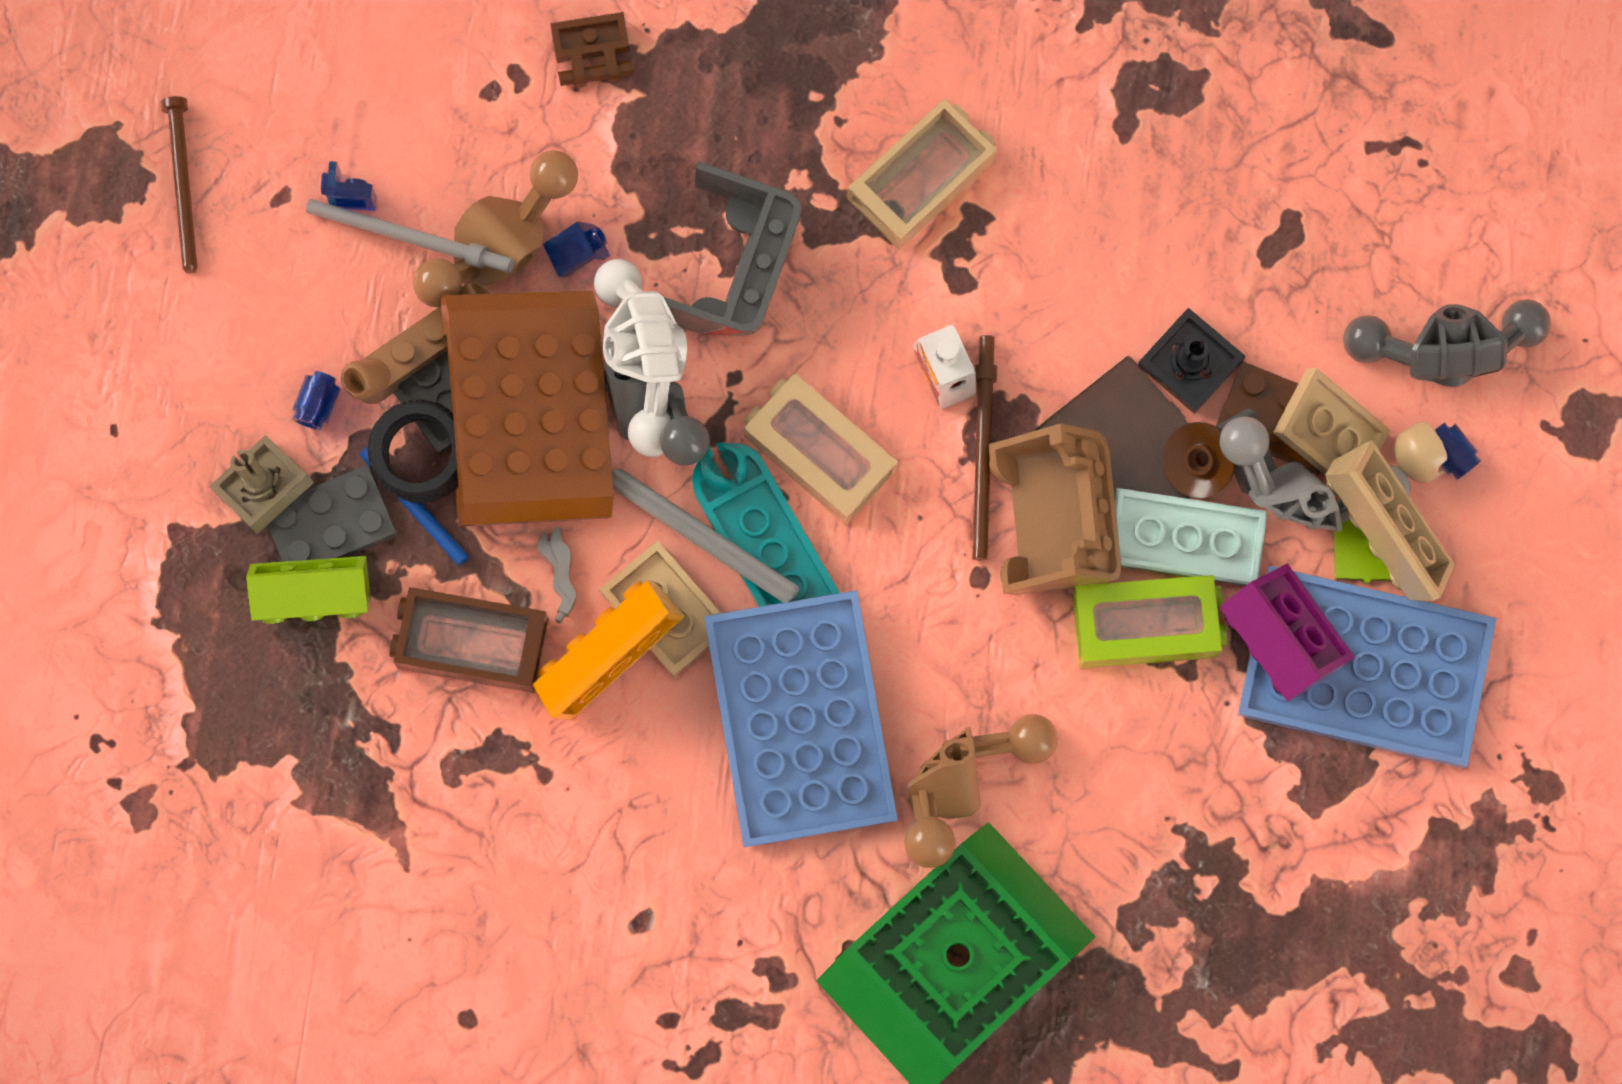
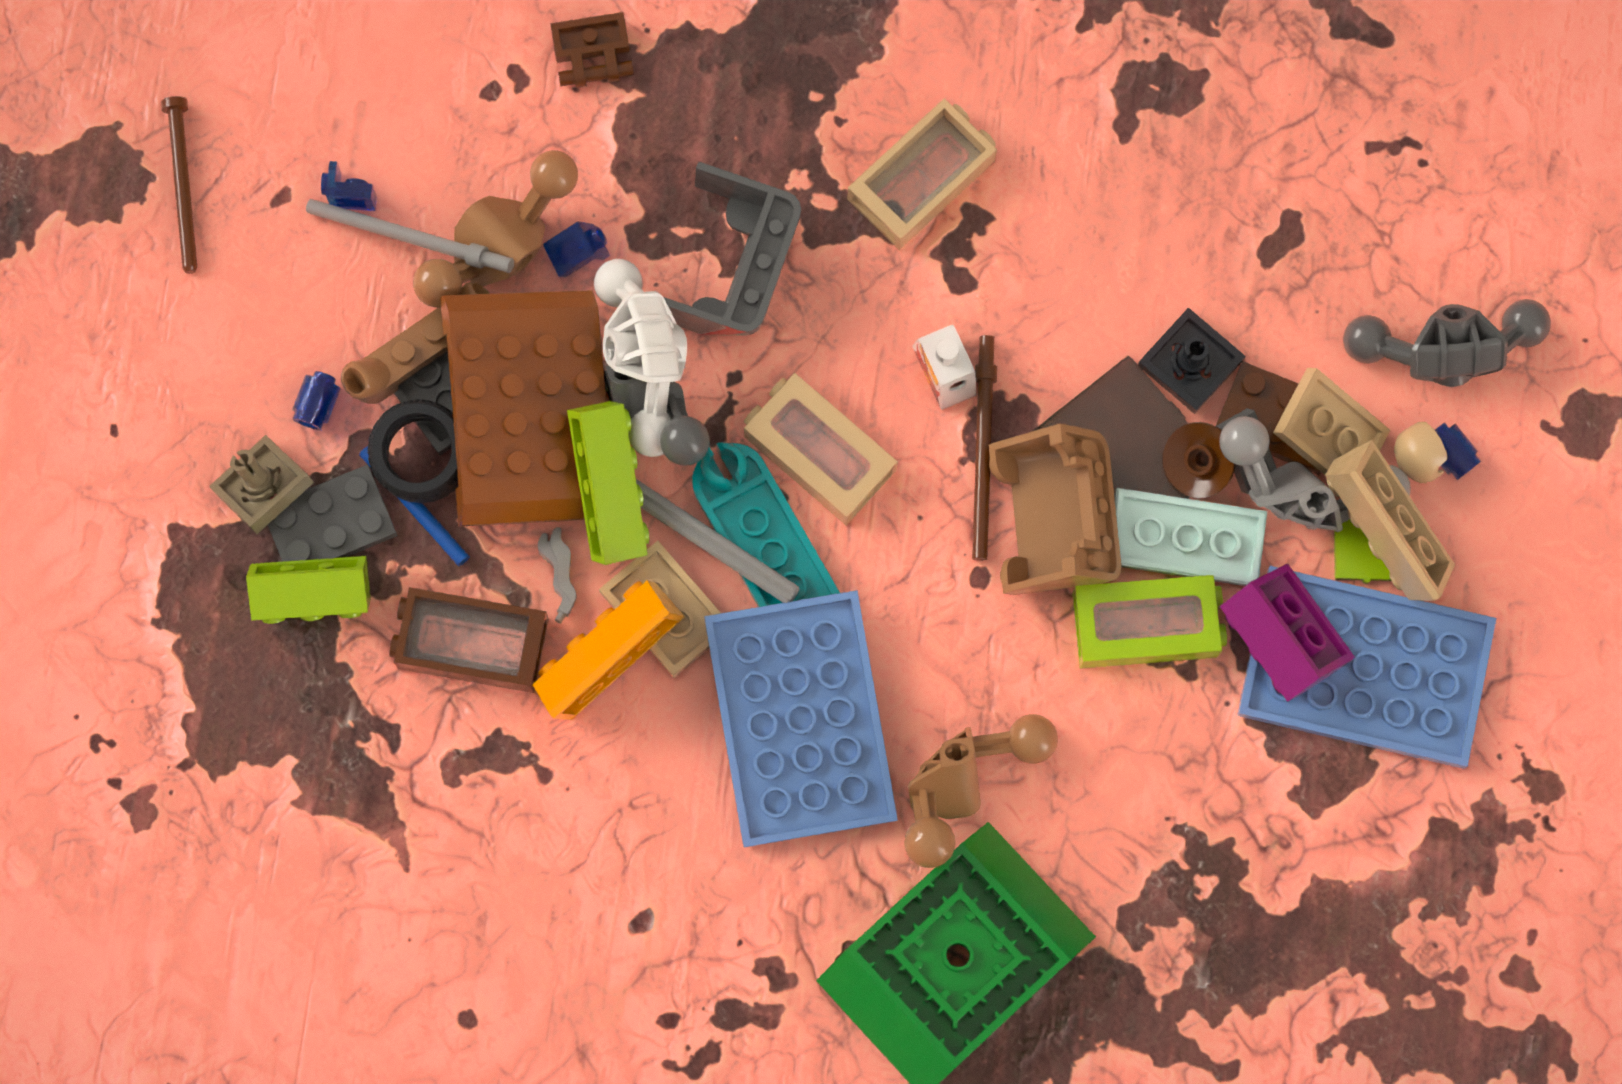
(608, 482): none -> lime brick

